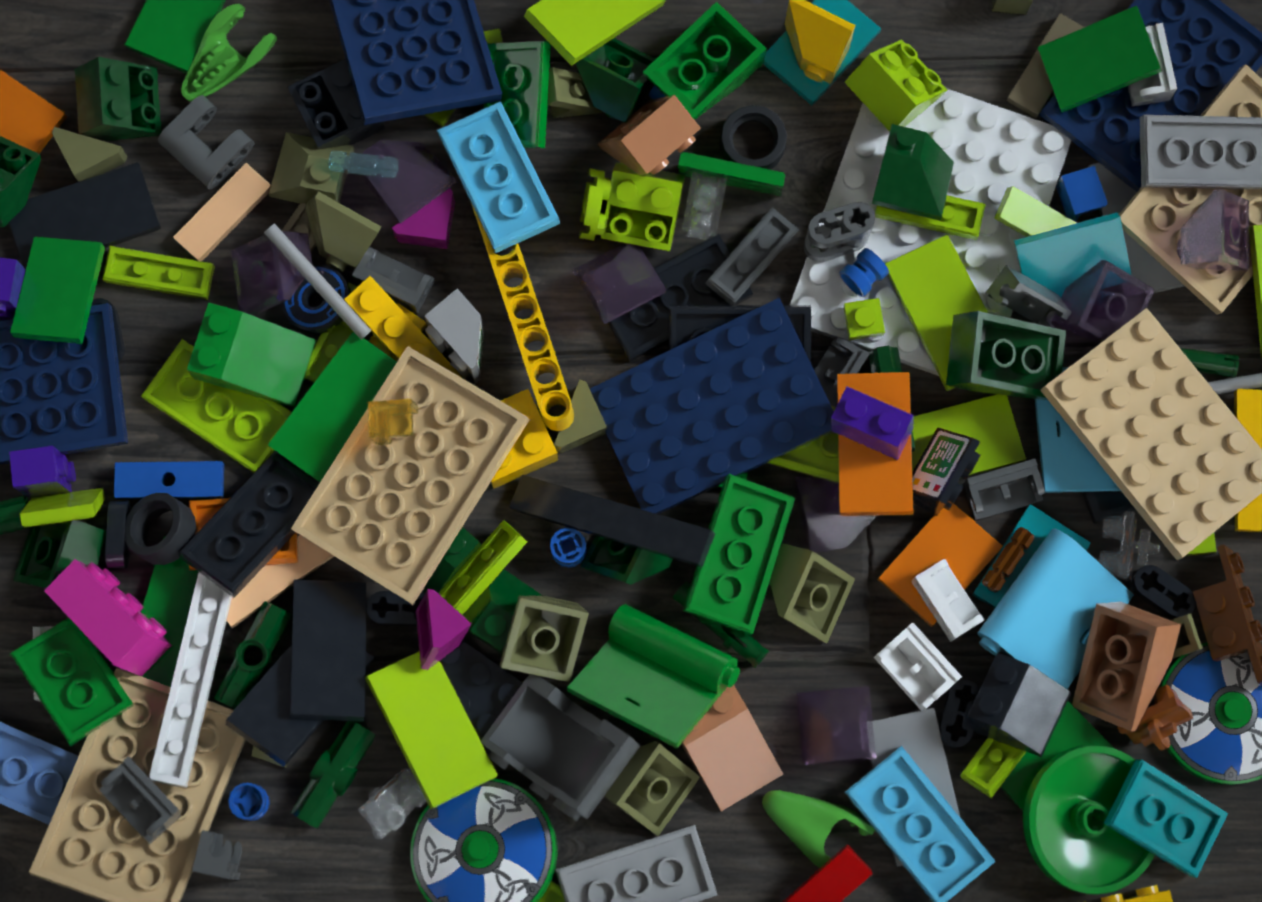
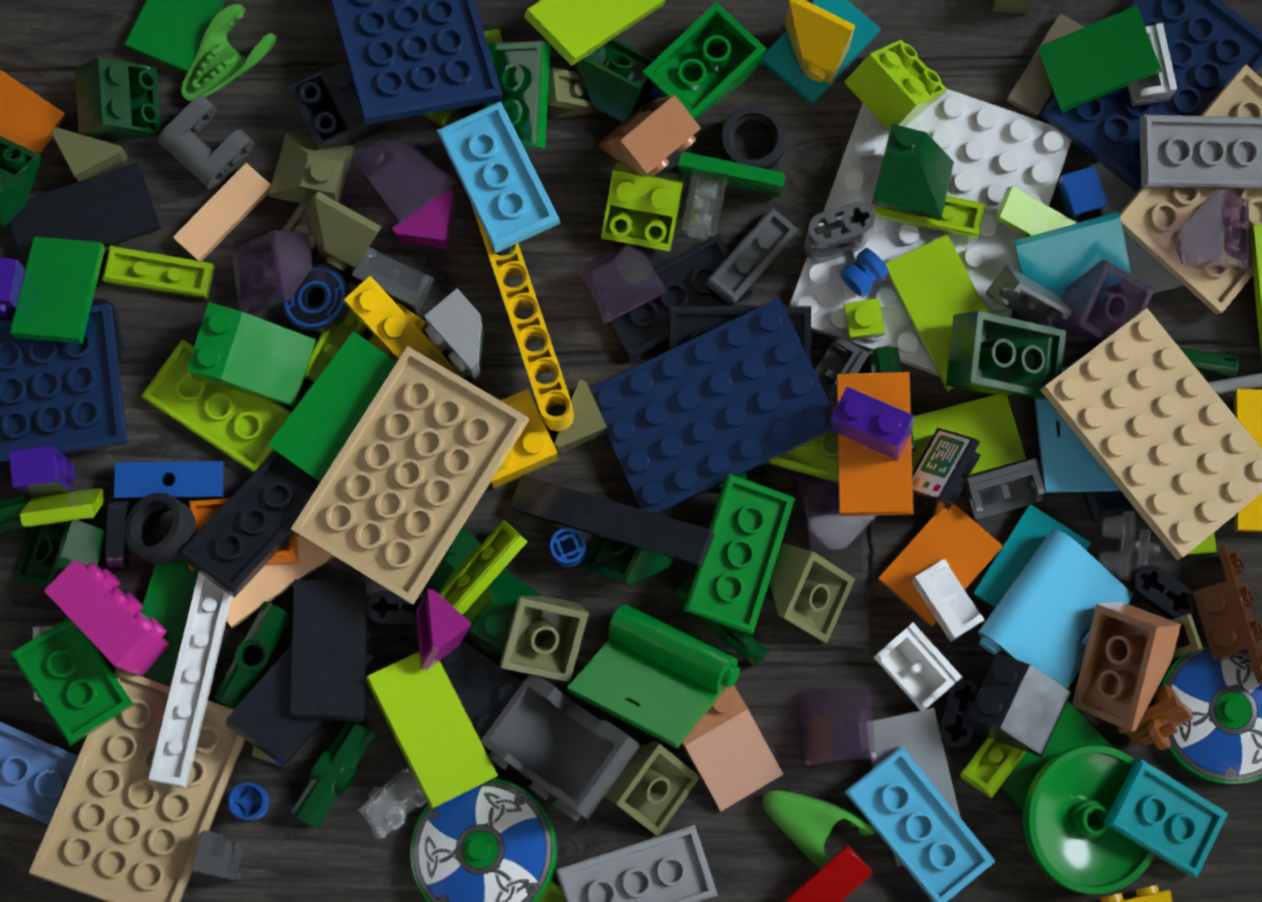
(139, 800): dark grey hinge -> none
(317, 281): light grey bar -> none
(363, 164): clear light blue axle -> none
(390, 419): clear yellow panel -> none
(592, 203): lime plate -> none
(1008, 559): reddish brown axle -> none

